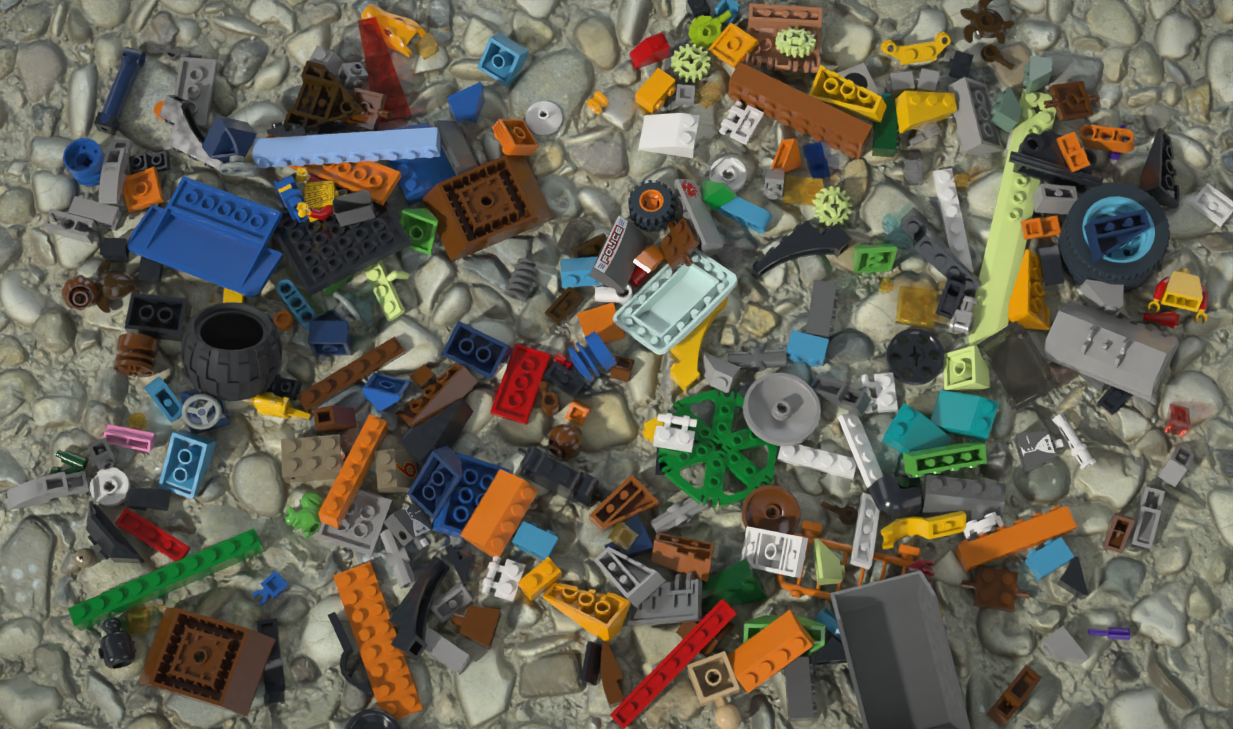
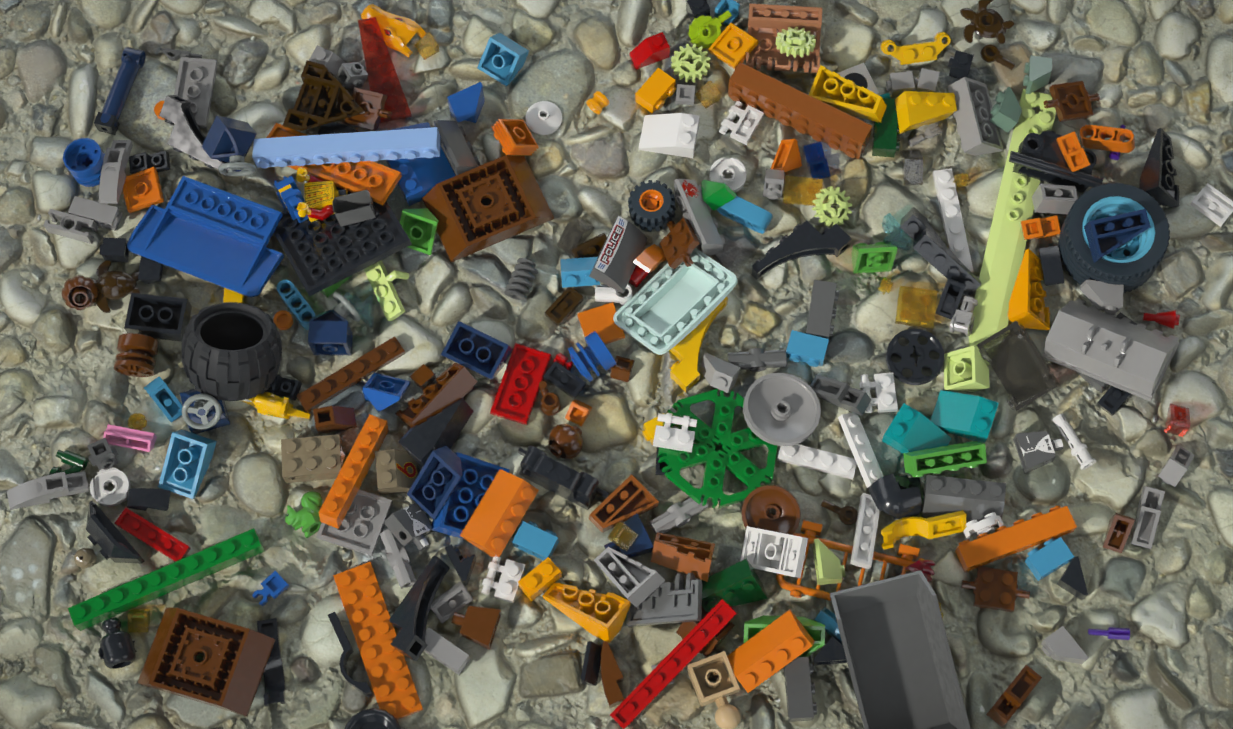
(284, 130): black slope -> none
(1183, 292): yellow torso -> none

